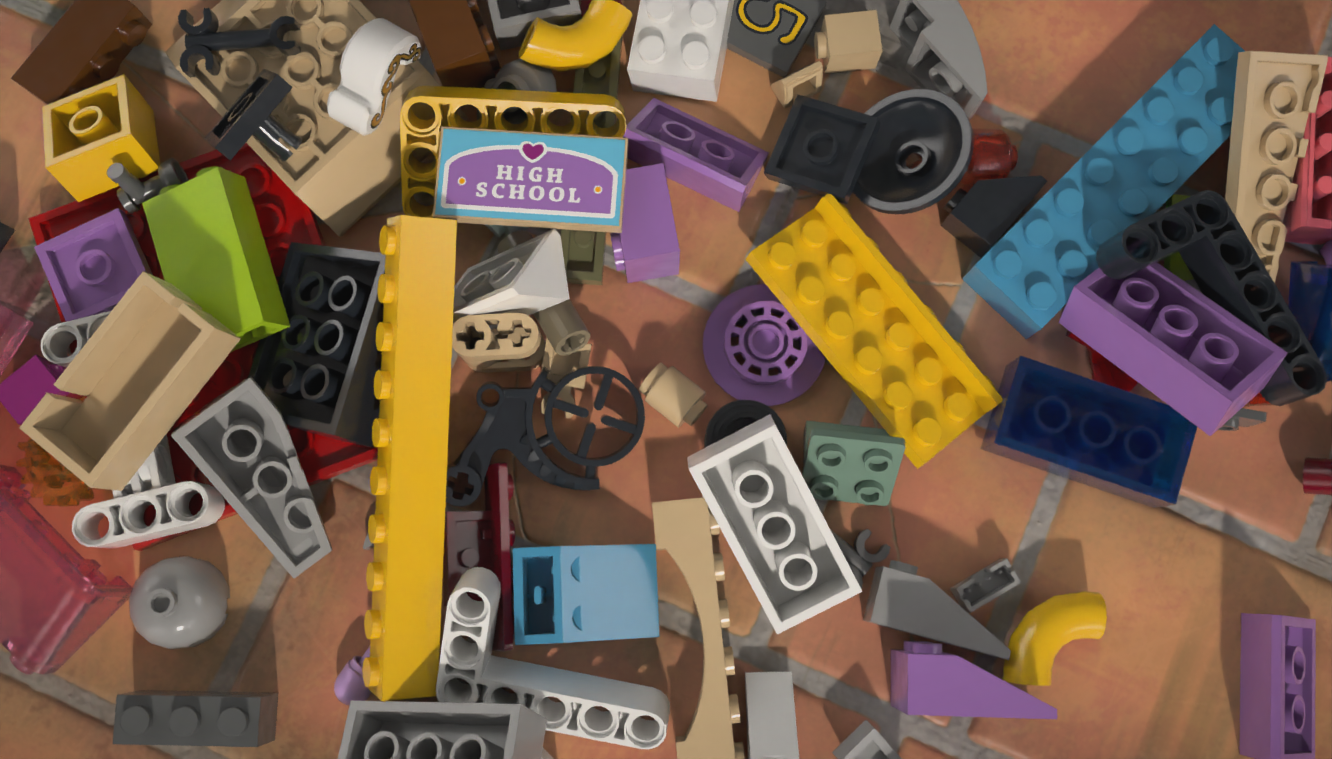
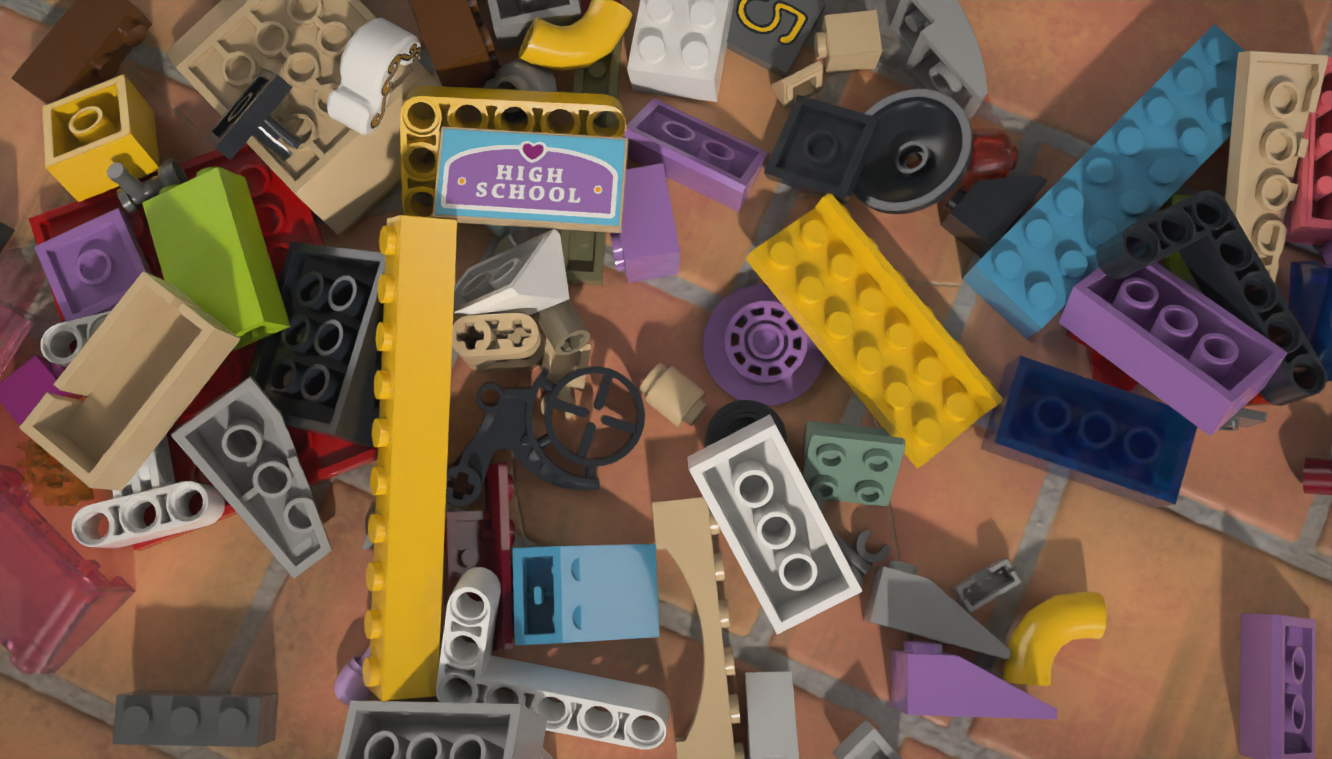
(179, 602): light grey cylinder -> none
(204, 38): black bar -> none

